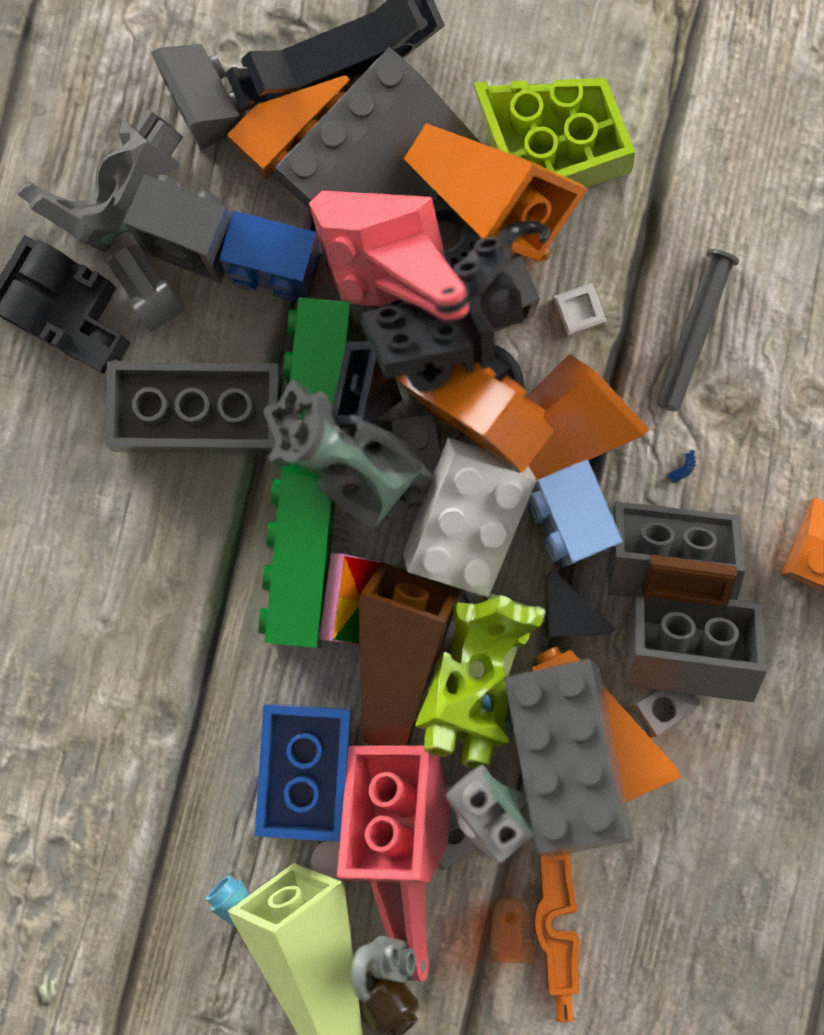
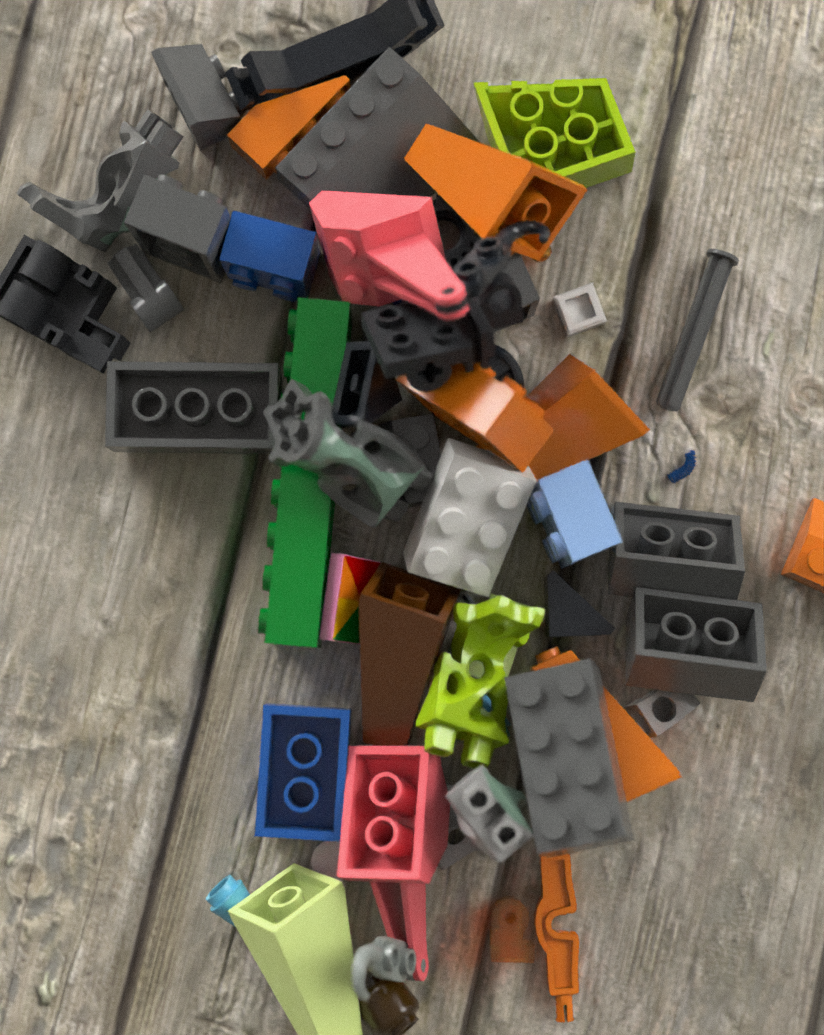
(689, 580): reddish brown tile -> none

